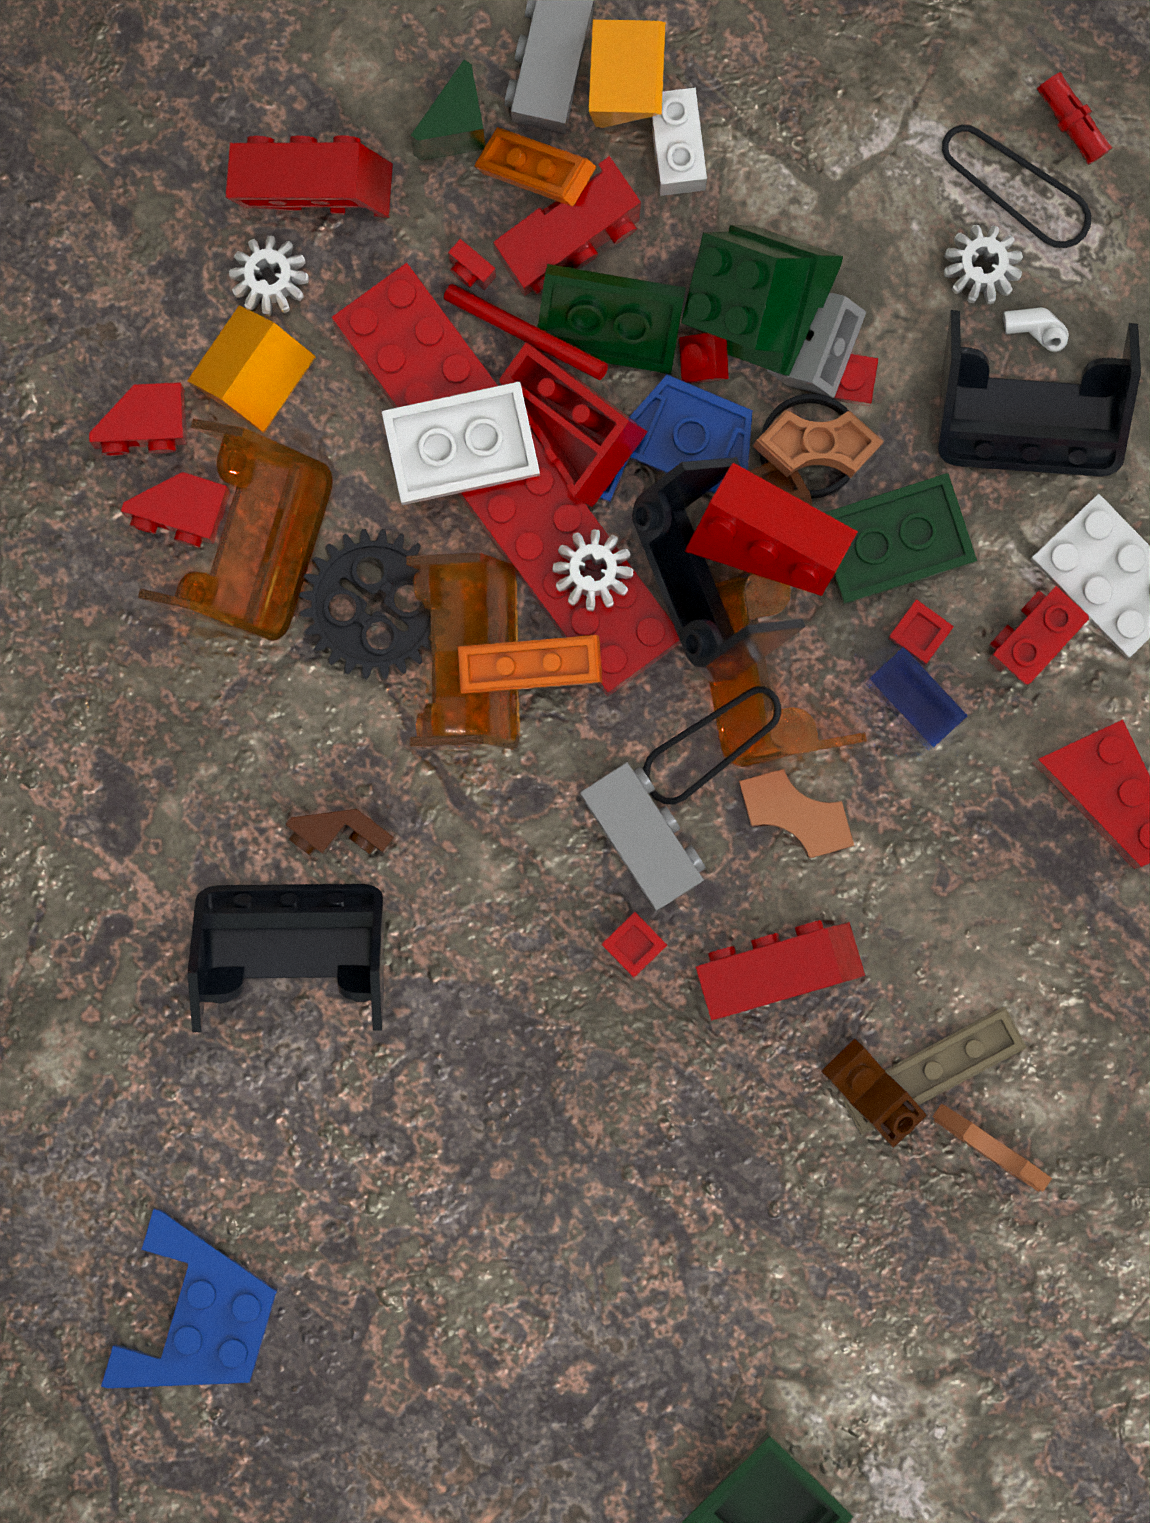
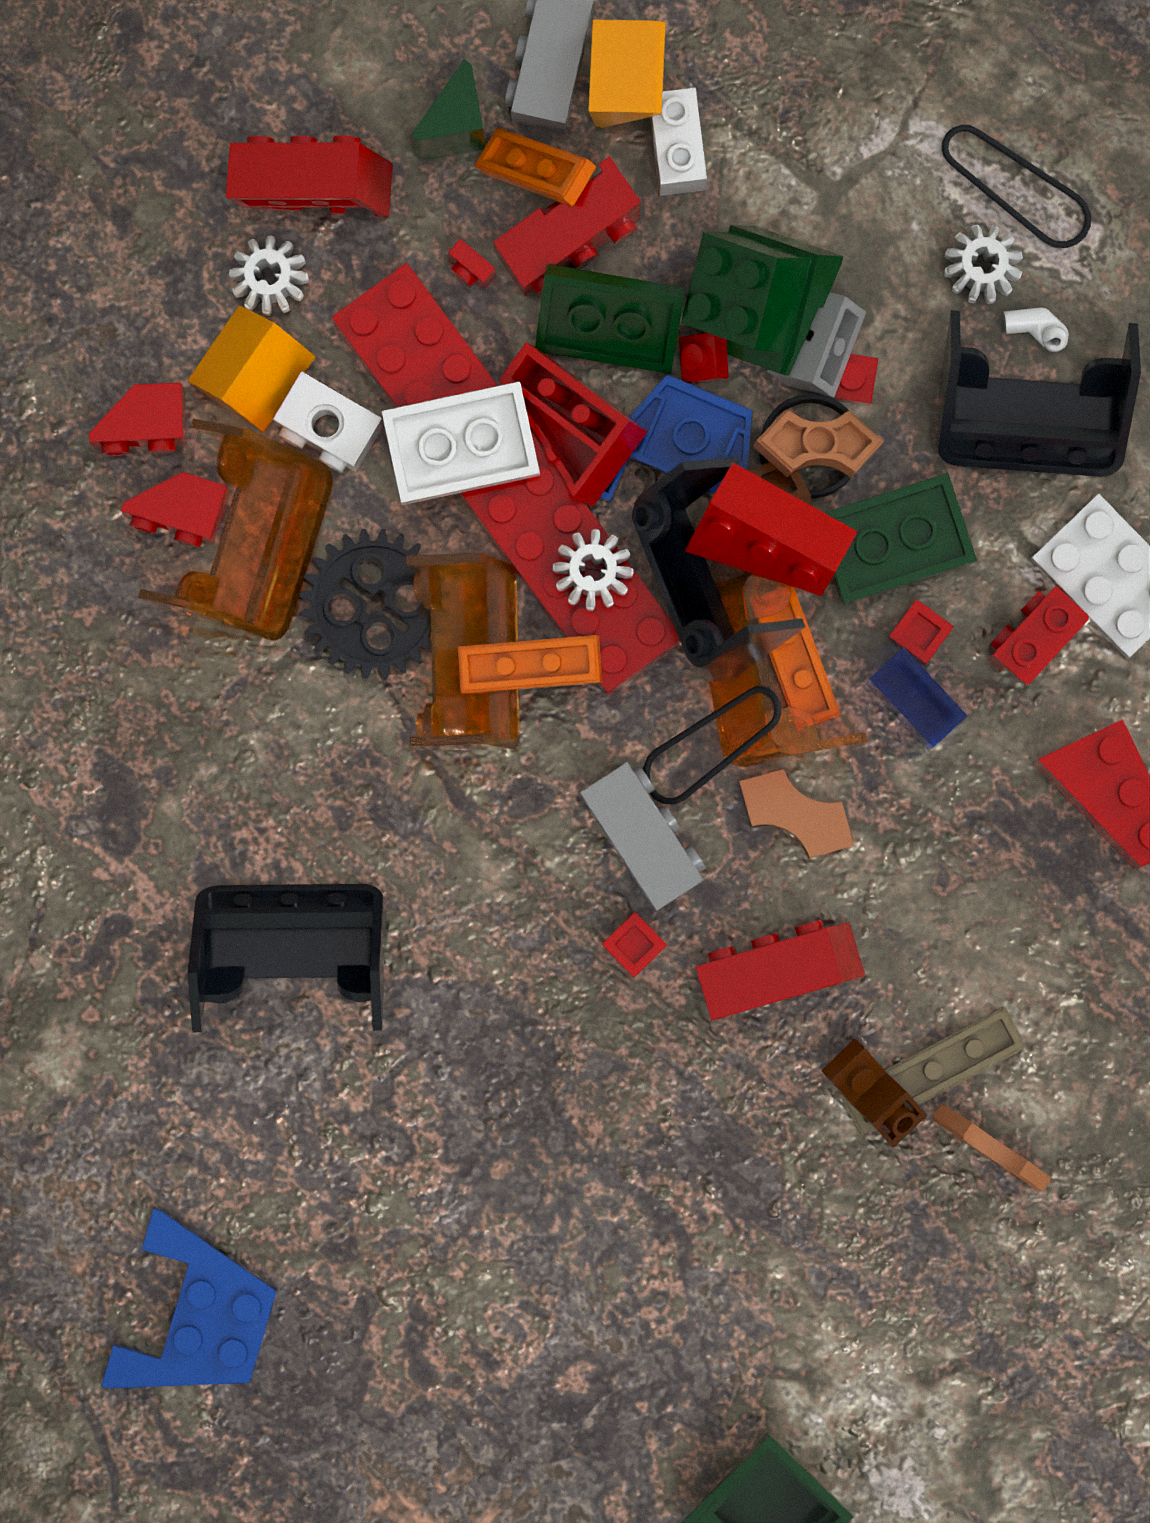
(310, 401): none -> white brick
(324, 829): reddish brown slope -> none
(526, 332): red bar -> none
(801, 669): none -> orange tile
(1074, 118): red pin -> none

